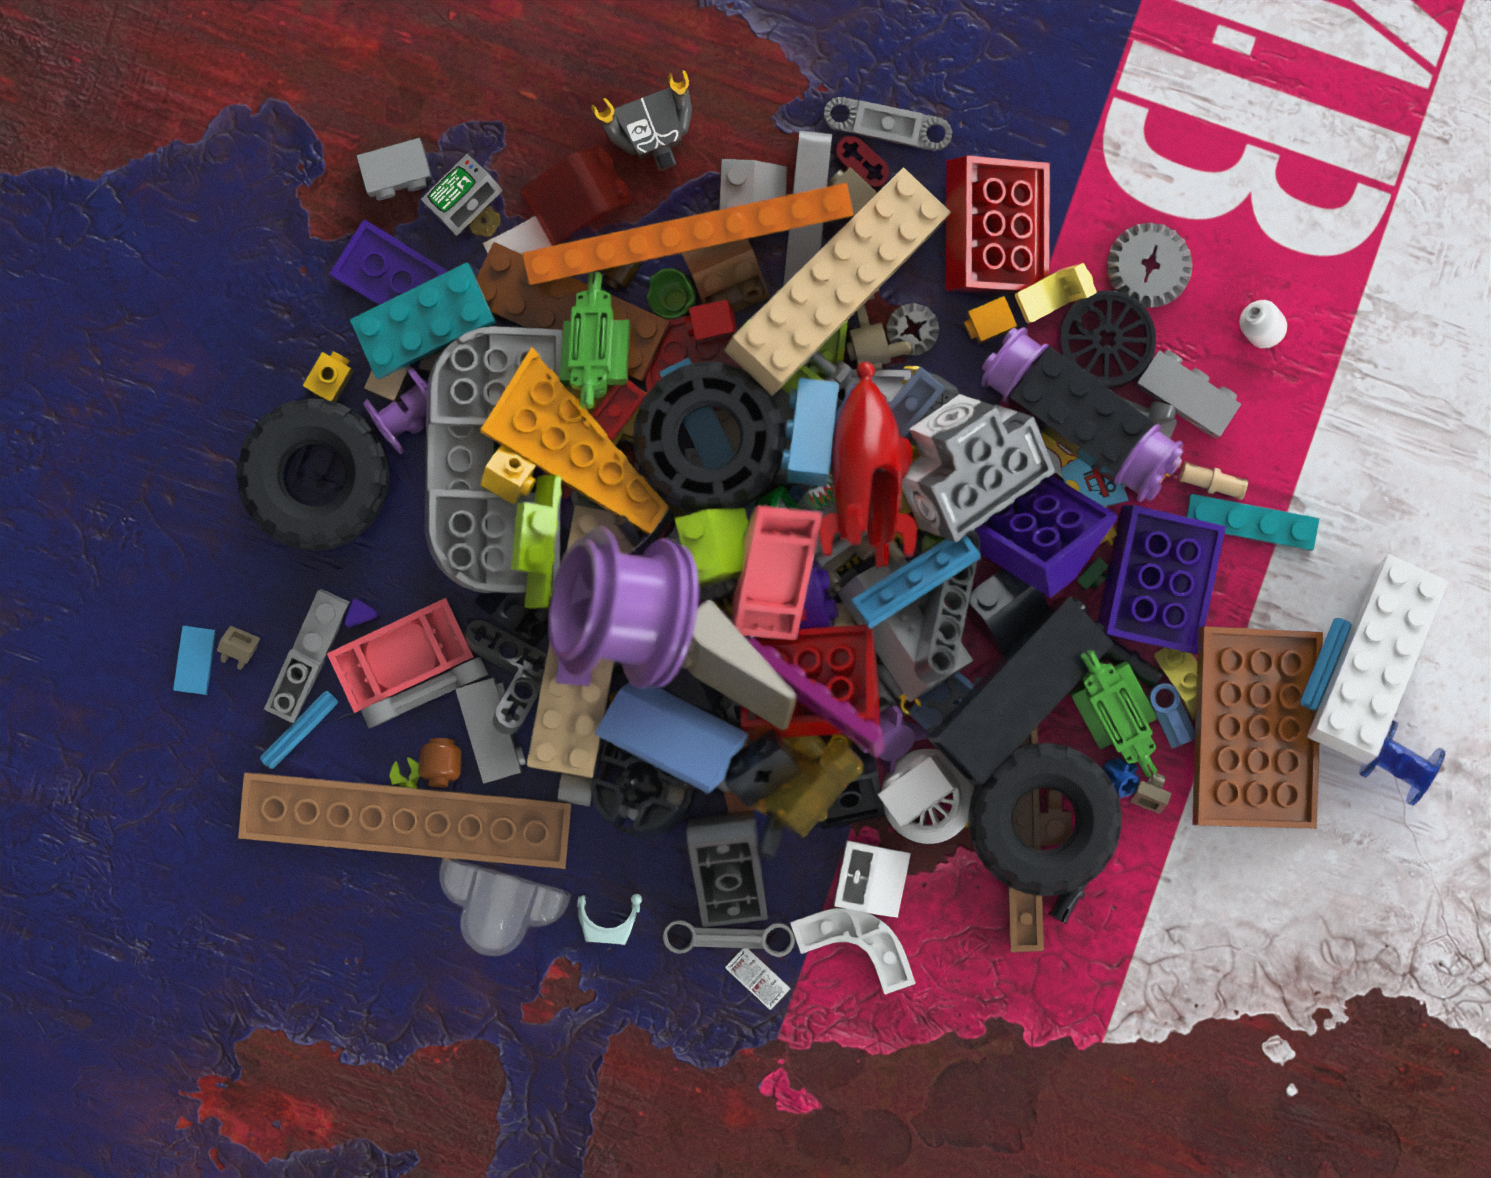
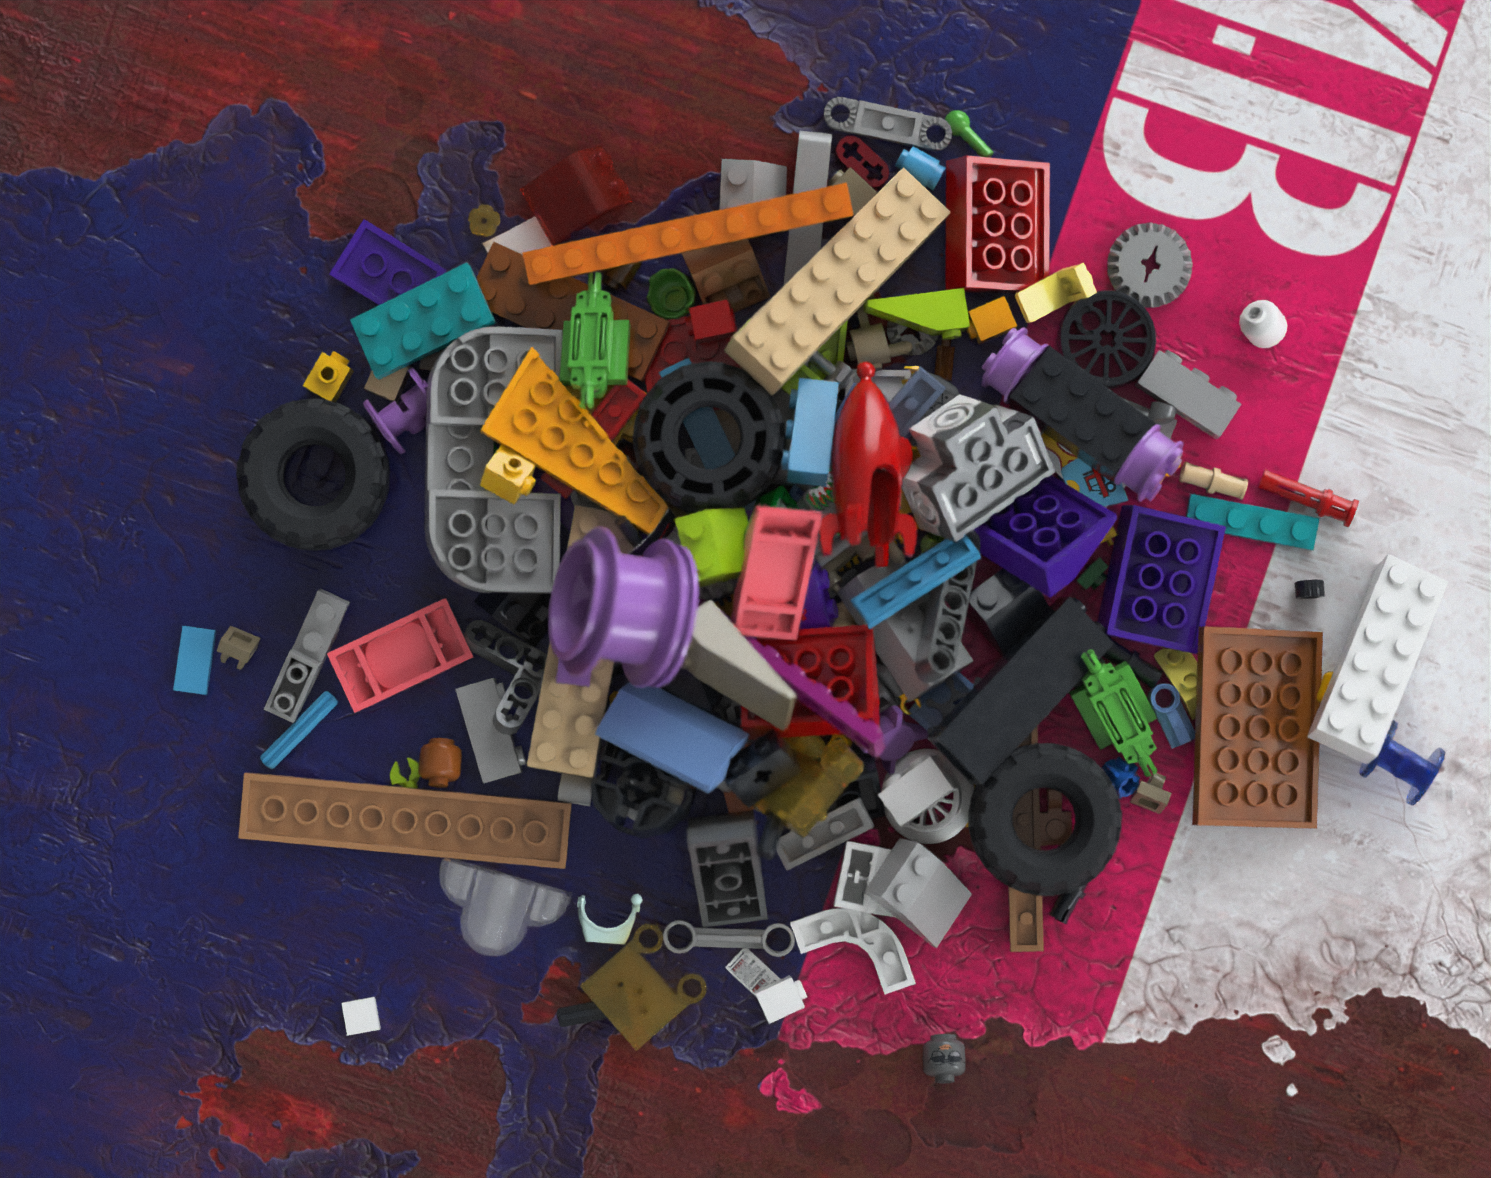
(360, 614): dark purple slope -> none
(361, 1016): none -> white tile
(394, 169): light grey brick -> none
(424, 692): light grey piece -> none
(462, 194): light grey brick -> none
(535, 540): lime bracket -> none
(632, 993): none -> clear yellow piece
(650, 123): dark grey torso -> none
(781, 998): none -> white brick
(836, 829): none -> light grey plate
(918, 890): none -> light grey slope
(921, 166): none -> dark azure brick
(929, 313): none -> lime slope
(943, 1058): none -> dark grey head
(944, 360): none -> reddish brown axle
(960, 126): none -> bright green bar
(1270, 482): none -> red pin
(1309, 589): none -> black axle
(1326, 664): dark azure axle -> none

